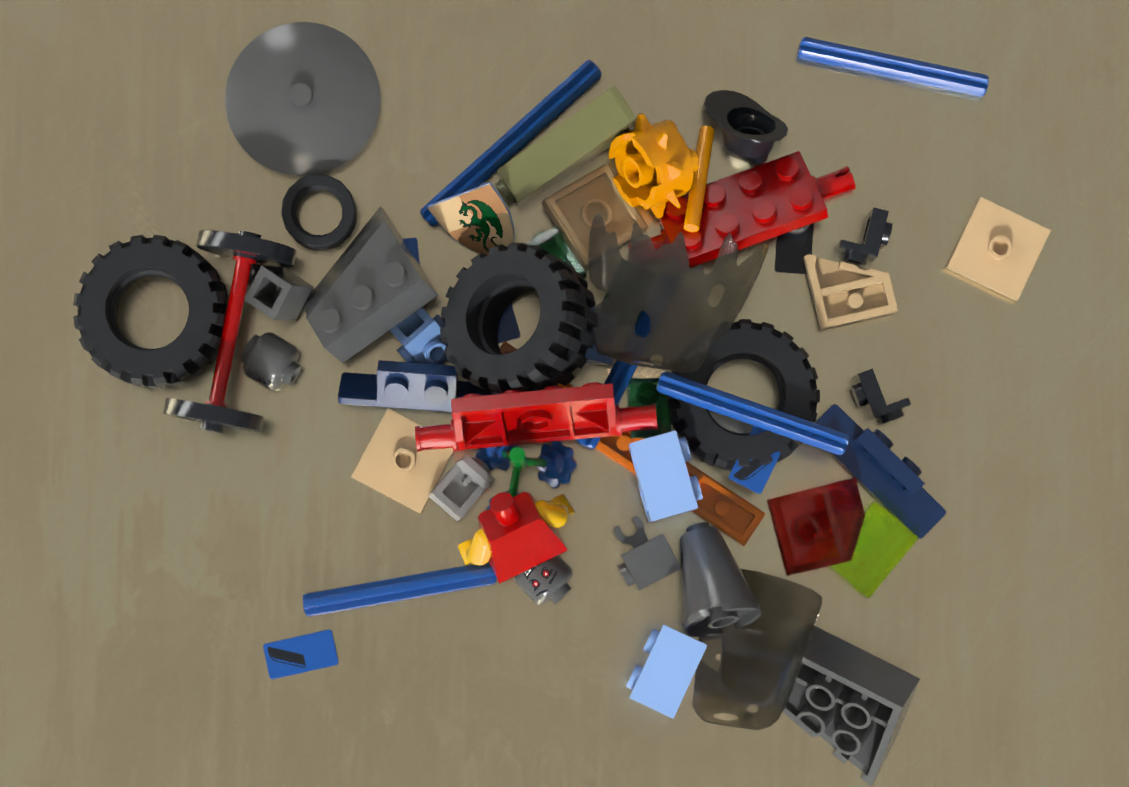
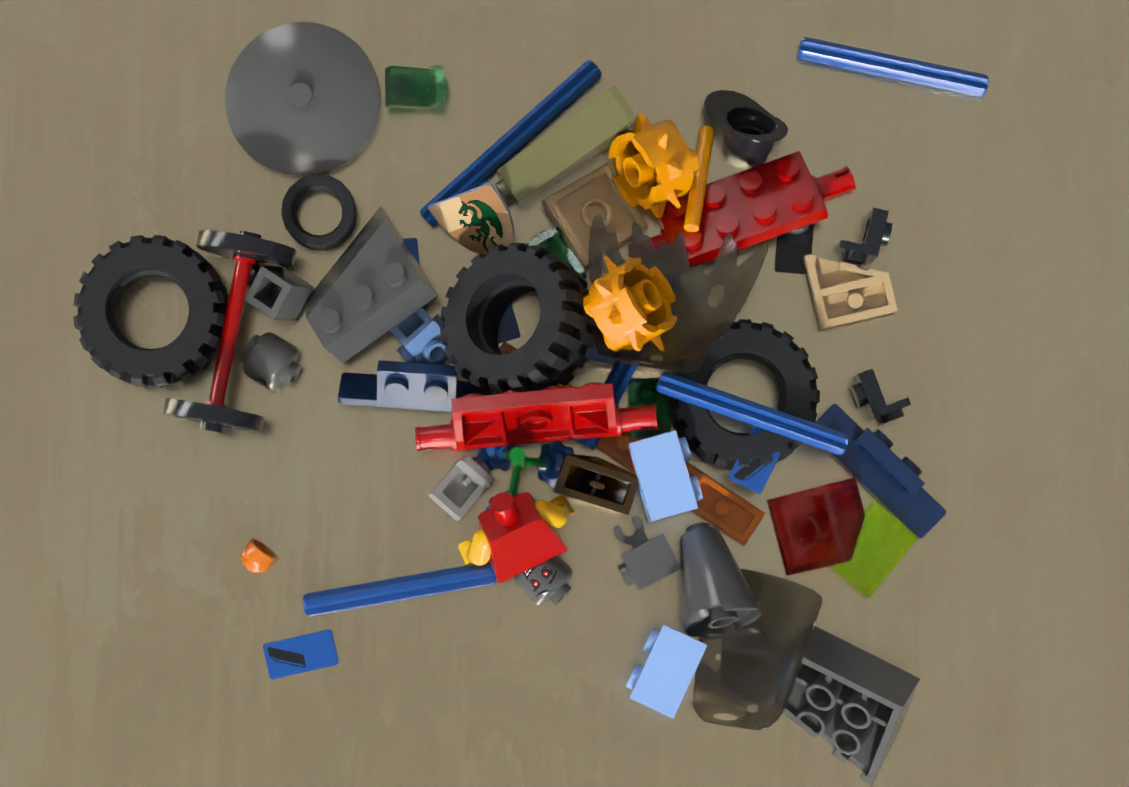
(257, 556): none -> orange hinge
(396, 467): tan plate -> none
(415, 87): none -> clear green bracket
(596, 482): none -> dark brown slope
(631, 305): none -> light orange brick
(998, 249): tan plate -> none

